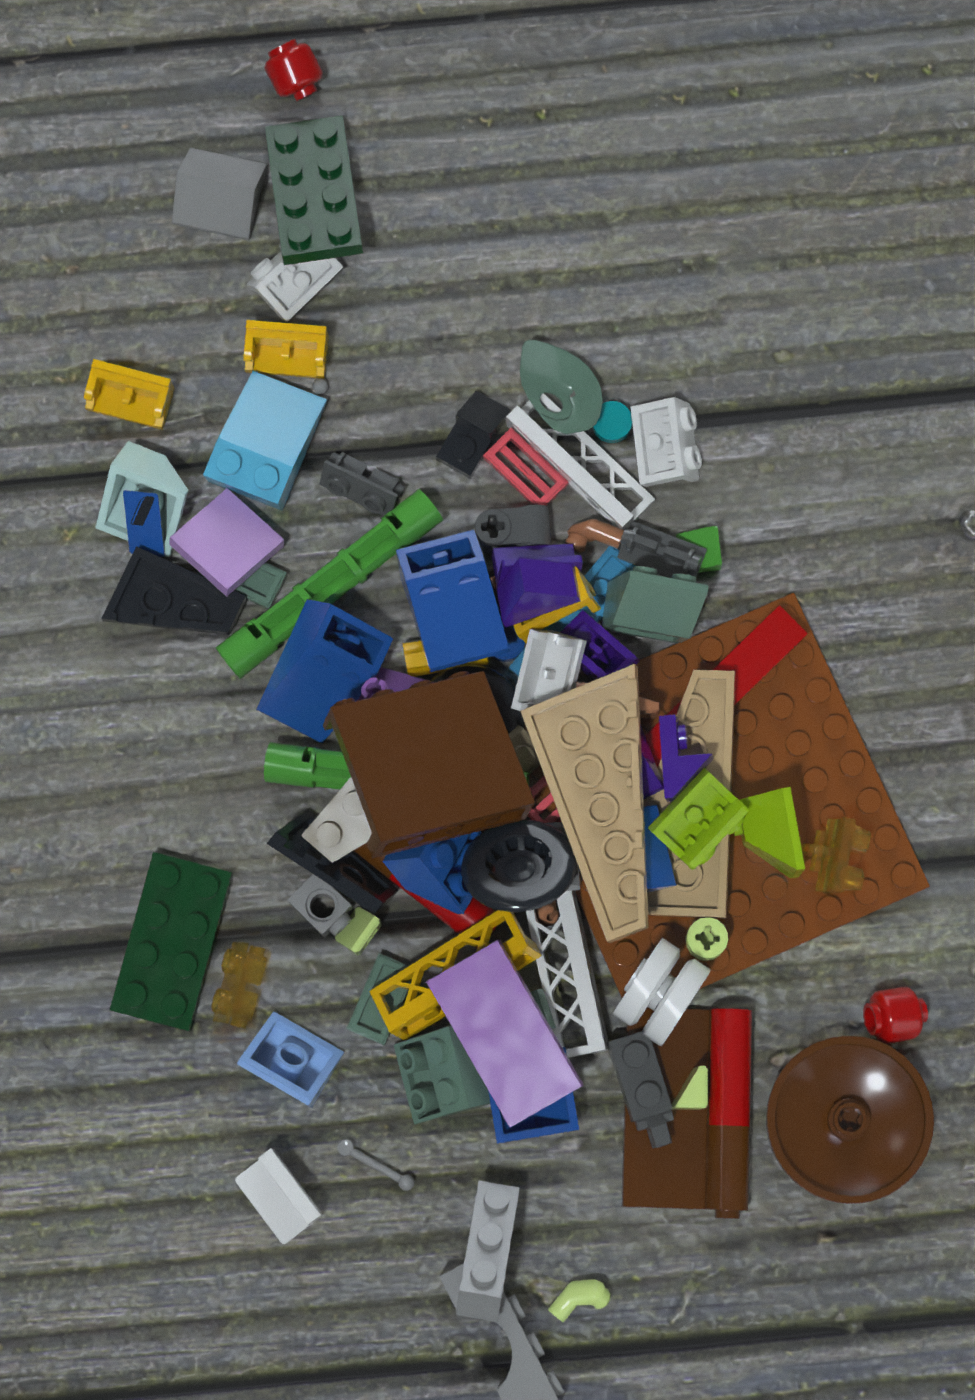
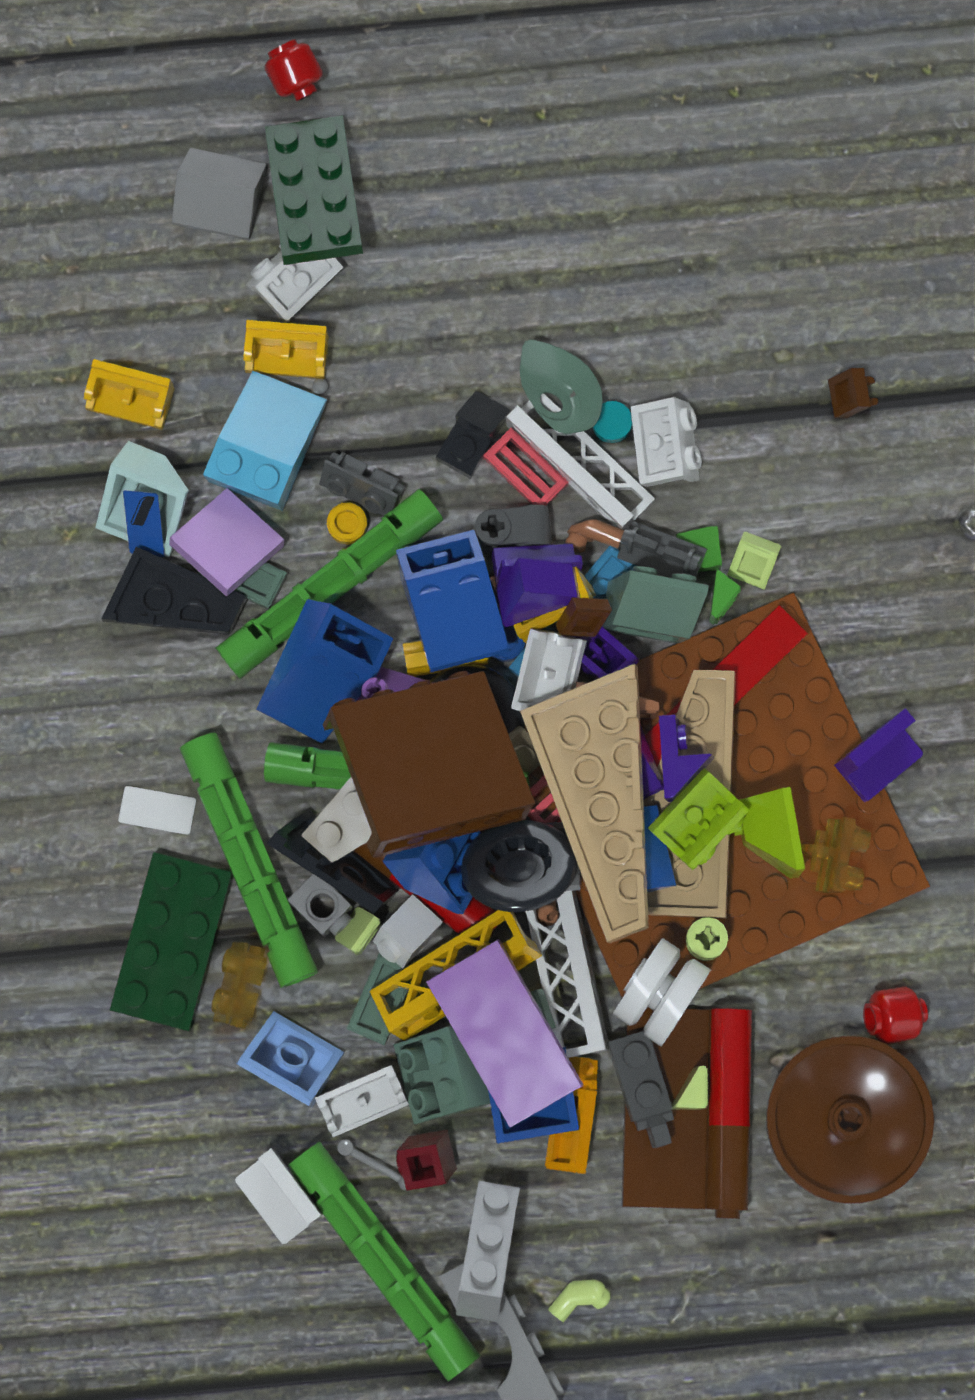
(157, 810): none -> white sticker
(248, 860): none -> bright green piece
(346, 523): none -> yellow tile
(362, 1101): none -> white hinge
(384, 1261): none -> bright green piece
(406, 932): none -> white brick
(426, 1160): none -> dark red brick
(570, 1149): none -> light orange hinge
(583, 617): none -> reddish brown tile
(723, 596): none -> bright green slope
(754, 560): none -> yellowish green slope
(850, 392): none -> reddish brown tile
(880, 757): none -> dark purple panel

